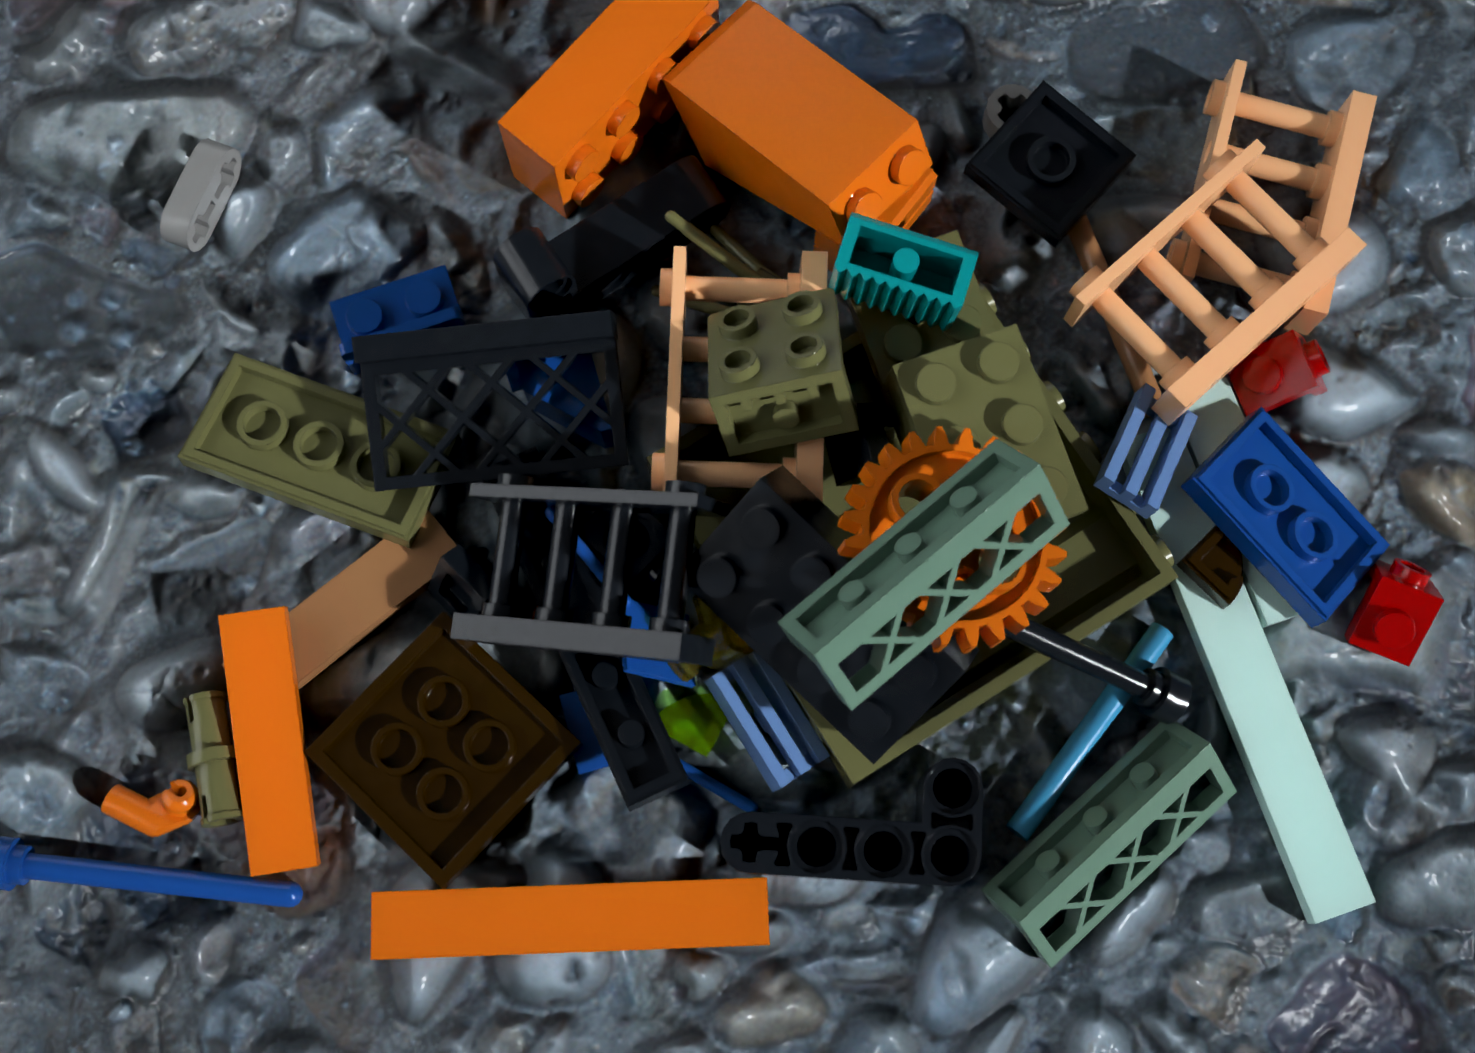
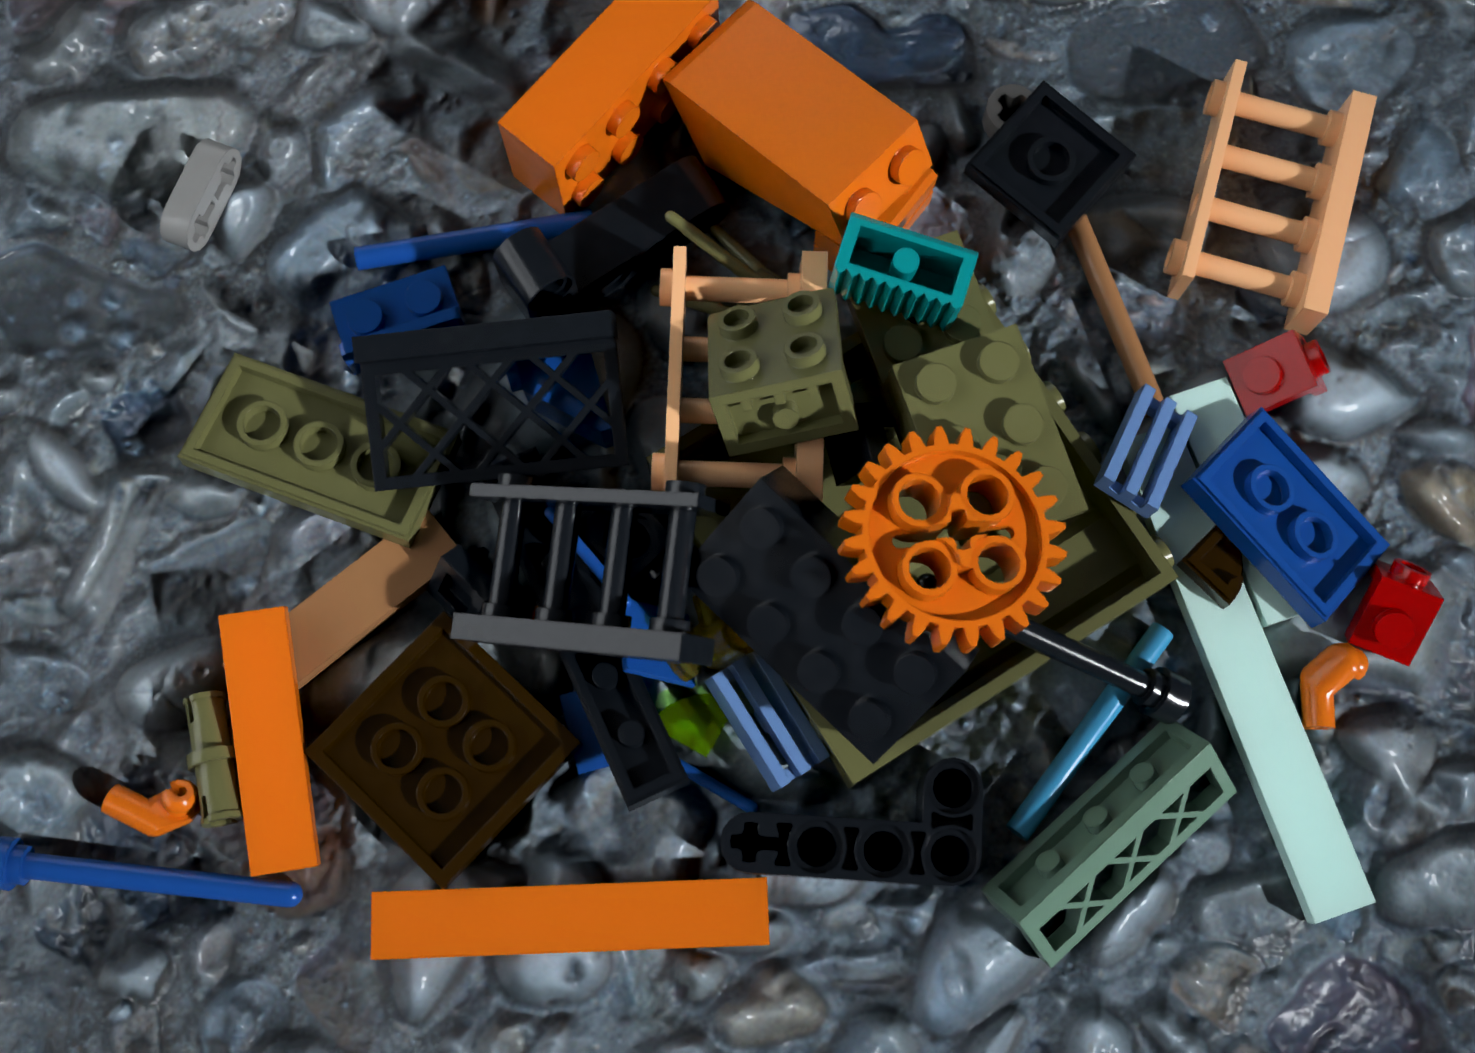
(459, 241): none -> blue bar
(922, 559): sand green fence -> none
(1226, 338): light nougat fence -> none
(1324, 678): none -> orange arm

